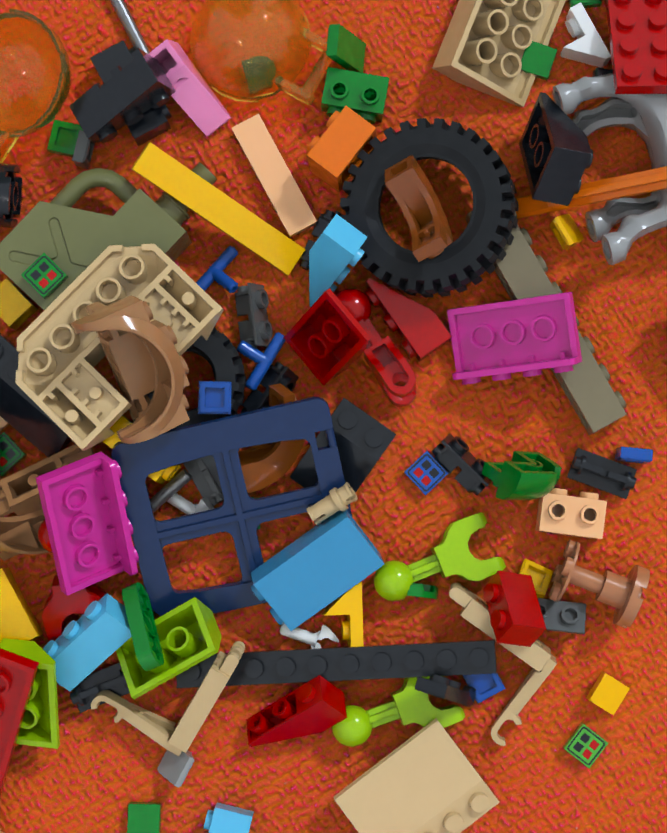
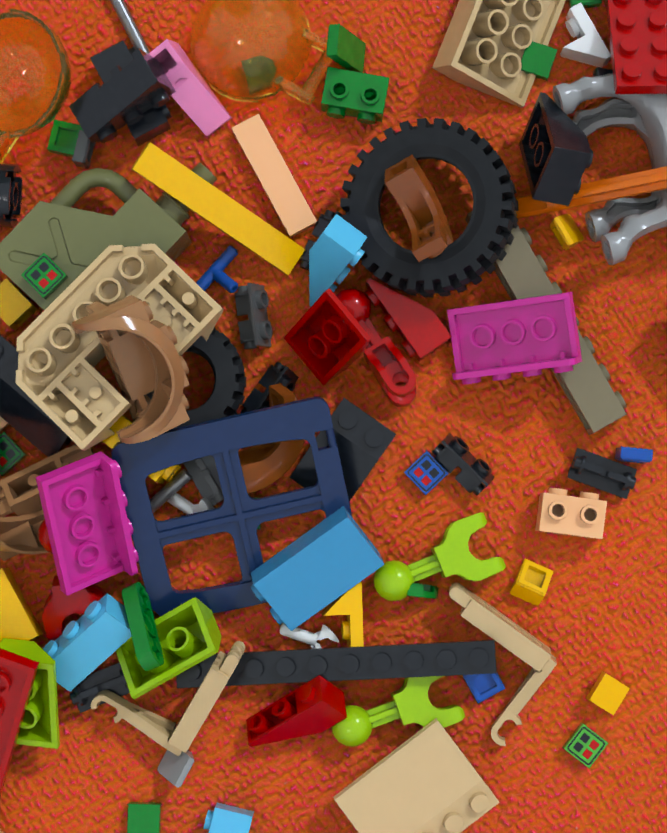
(215, 398): blue tile -> none
(262, 359): blue piece -> none
(336, 501): tan pin -> none
(338, 147): orange brick -> none
(446, 689): black hinge -> none
(514, 609): red brick -> none
(524, 477): green brick -> none
(563, 616): dark grey hinge -> none
(609, 588): nougat piece -> none

